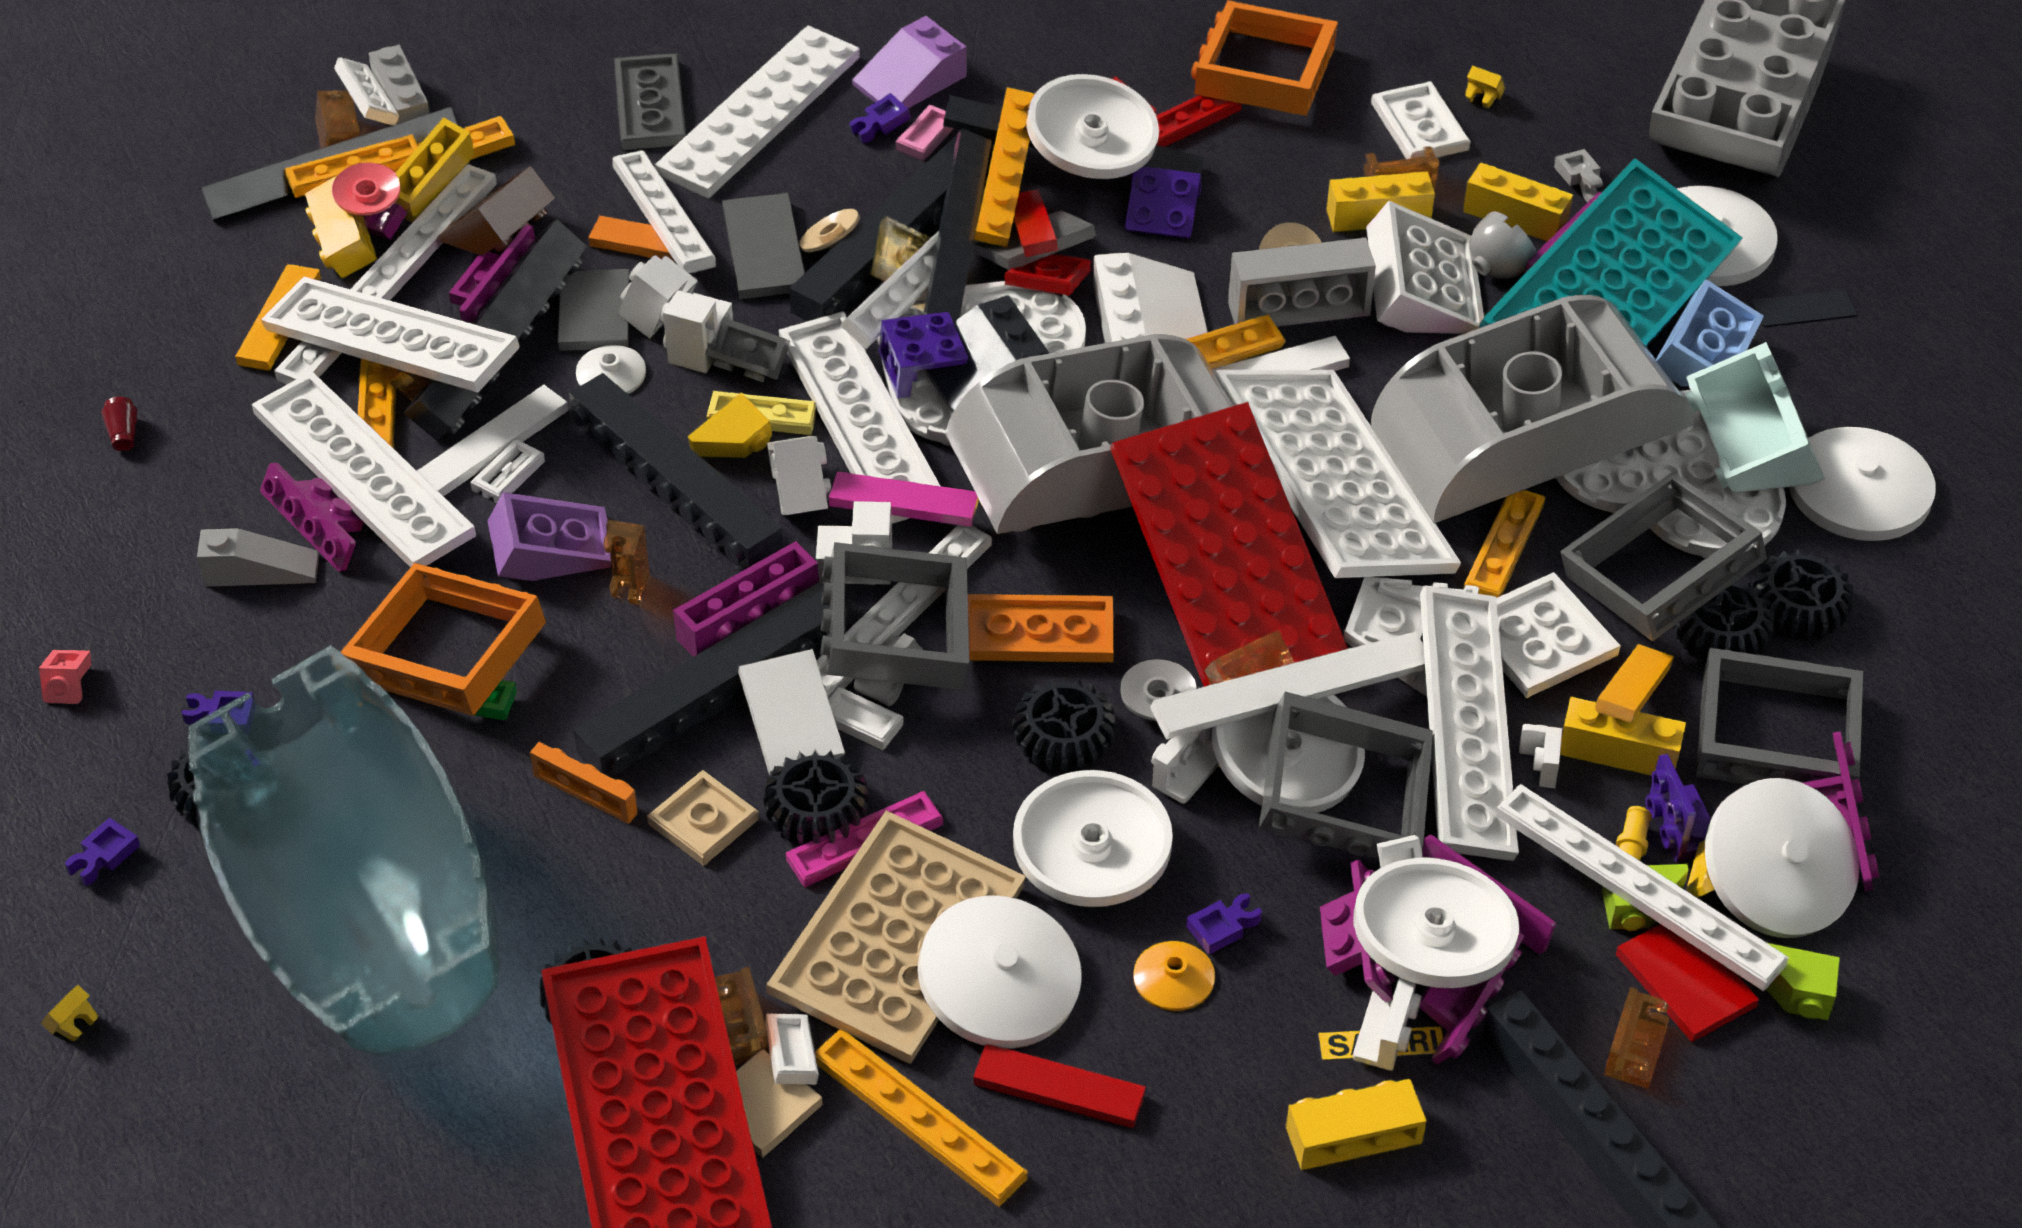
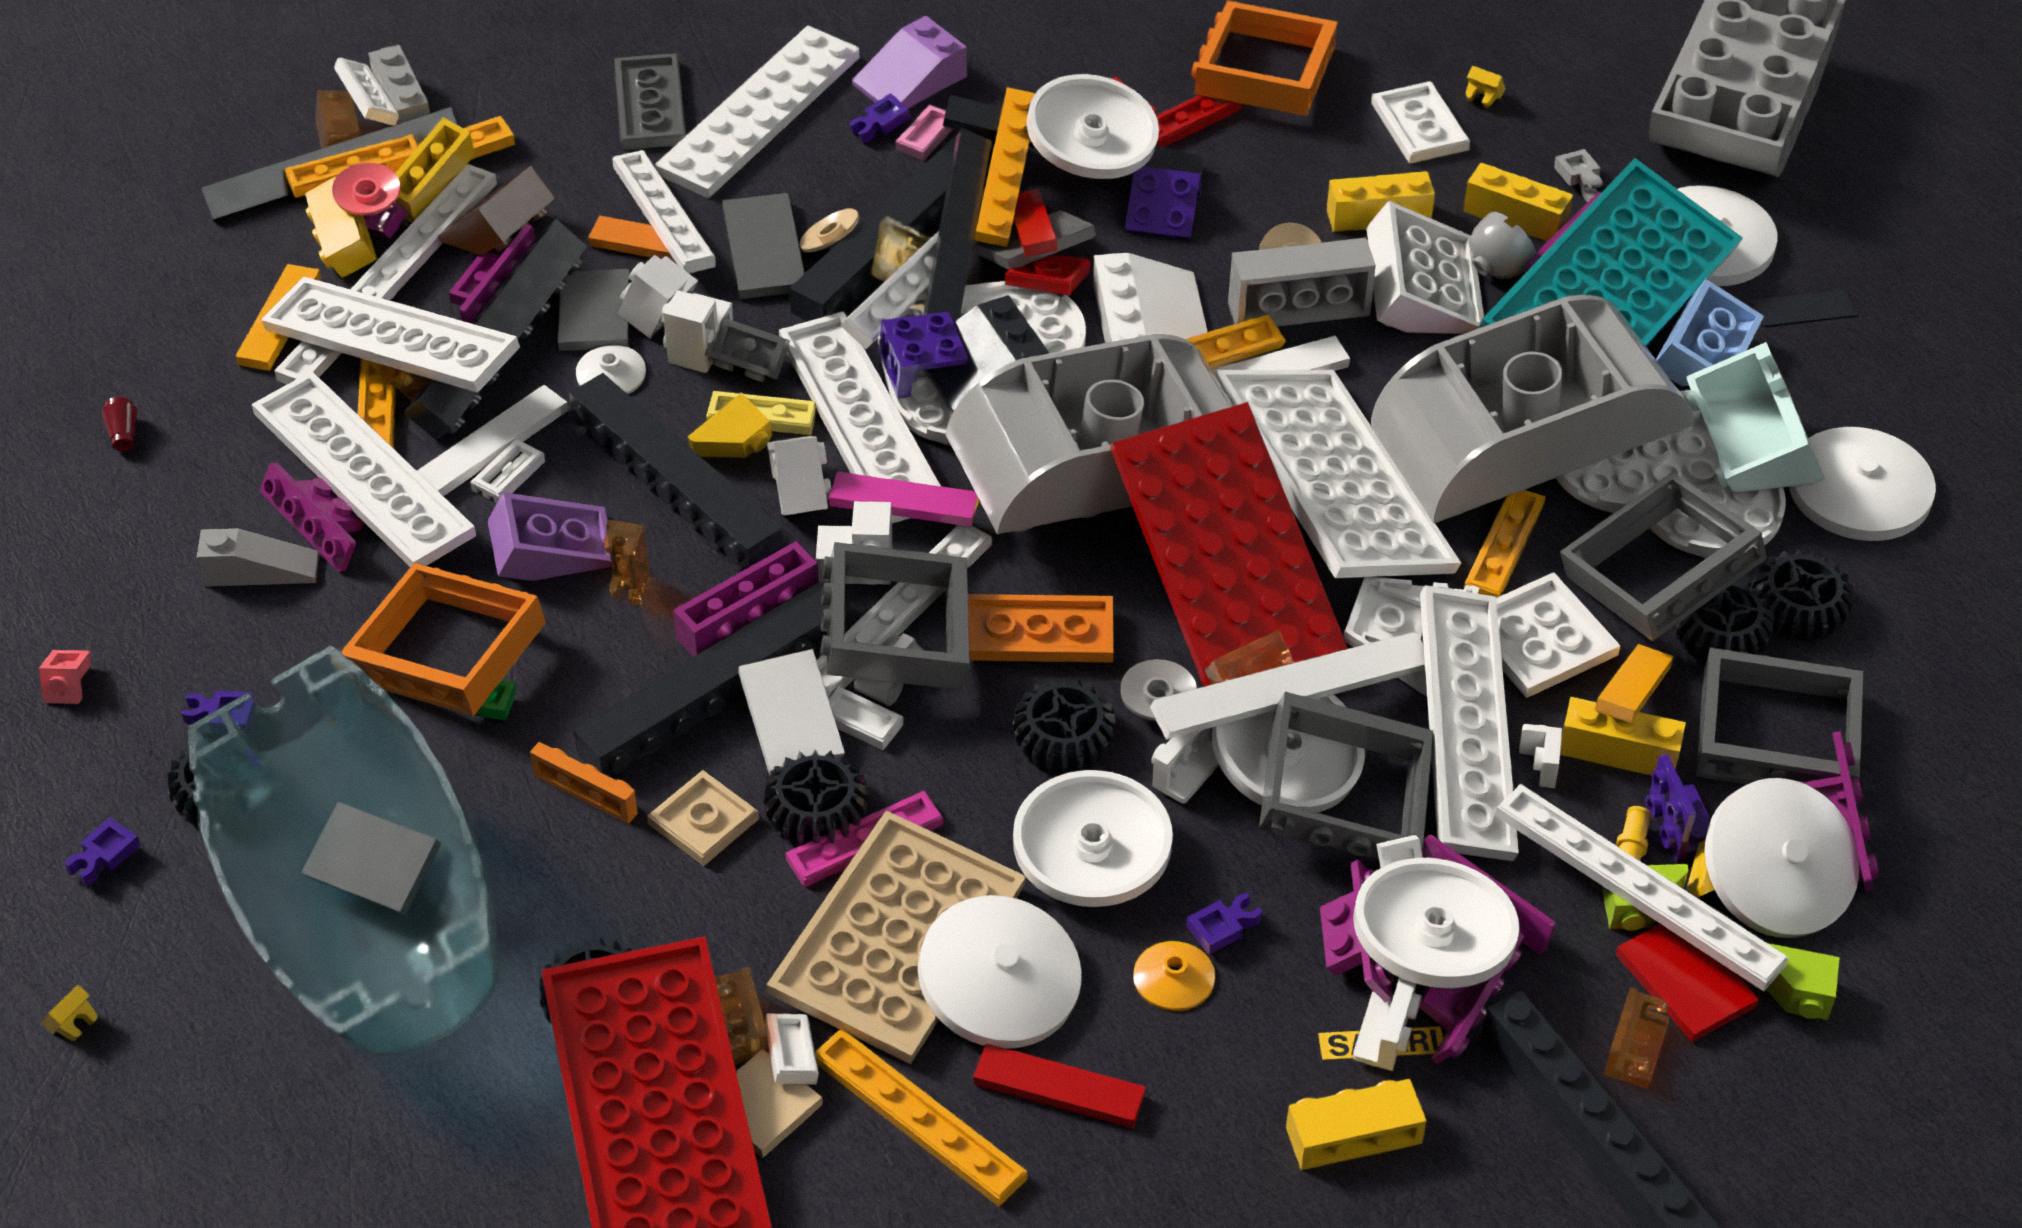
(371, 858): none -> dark grey tile
(1421, 164): clear orange hinge -> none

